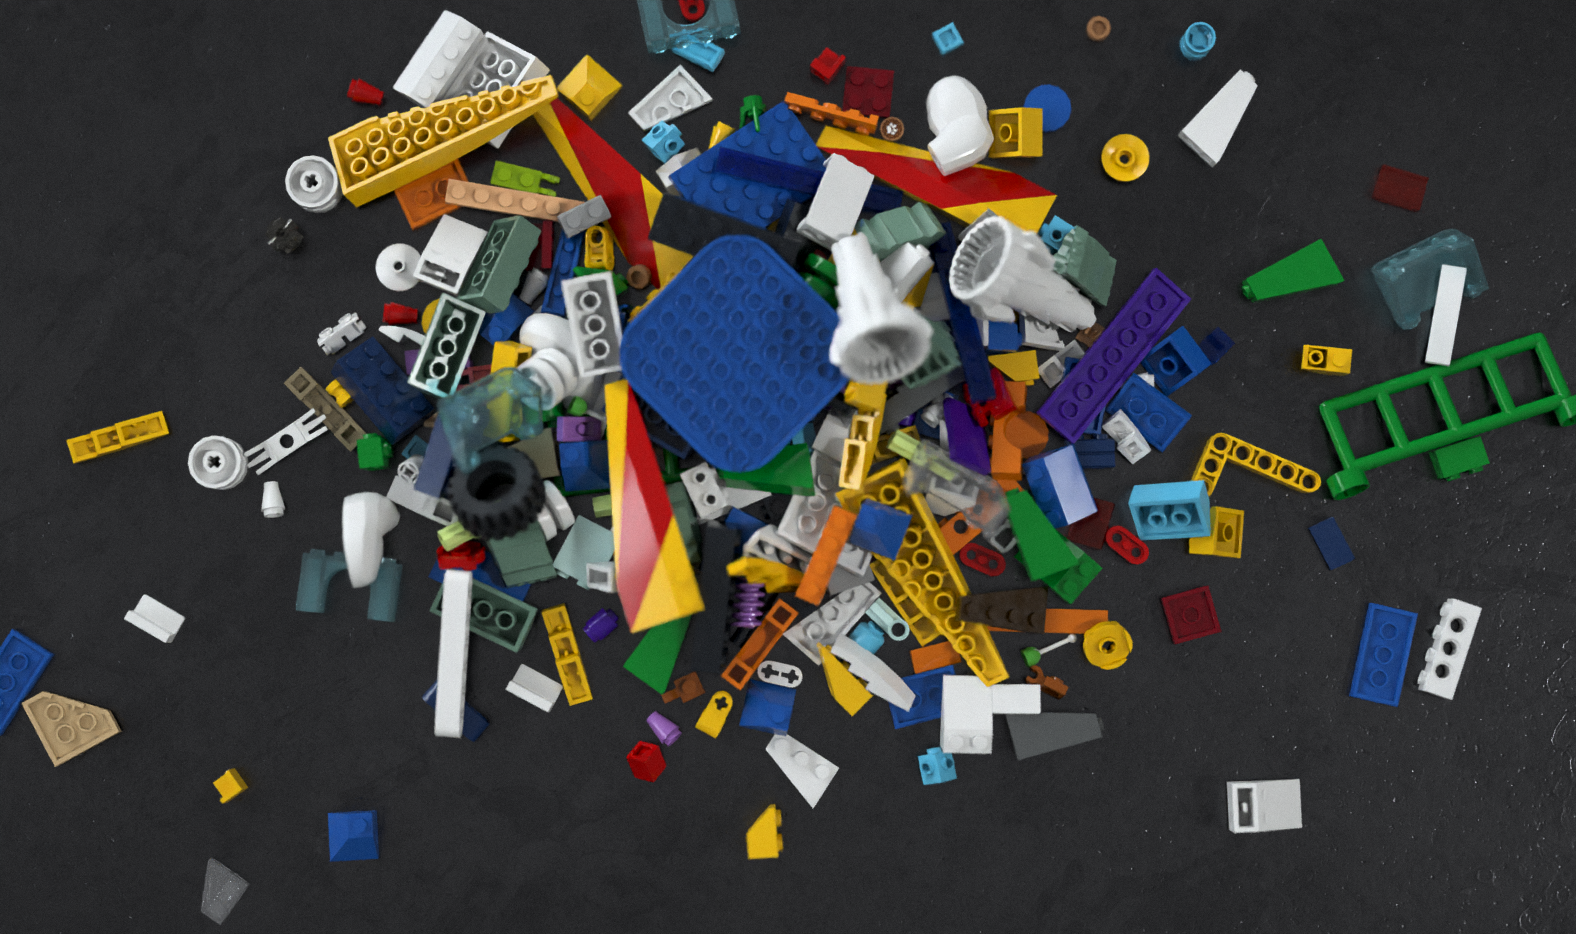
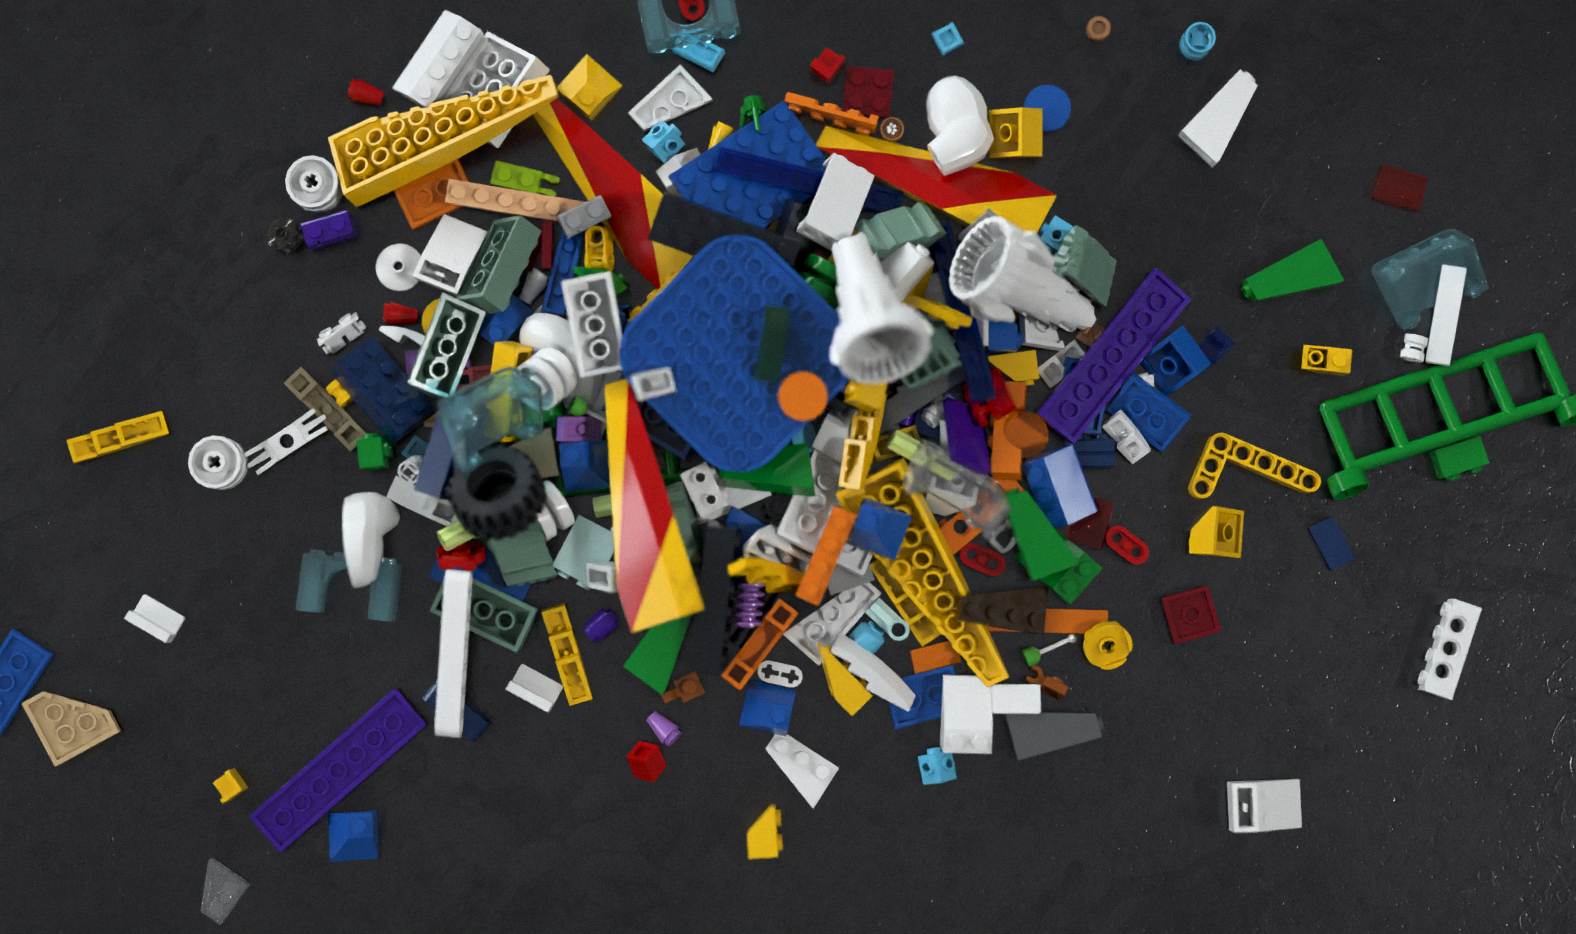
(272, 500): white cone -> none
(329, 230): none -> dark purple brick
(338, 770): none -> dark purple plate
(639, 276): medium nougat tile -> none
(653, 384): none -> white slope
(712, 717): yellow piece -> none
(772, 344): none -> clear green slope
(802, 396): none -> orange tile
(940, 312): none -> yellow plate
(1127, 146): yellow dish -> none
(1171, 510): medium azure slope -> none
(1383, 654): blue tile -> none
(1414, 348): none -> white wheel

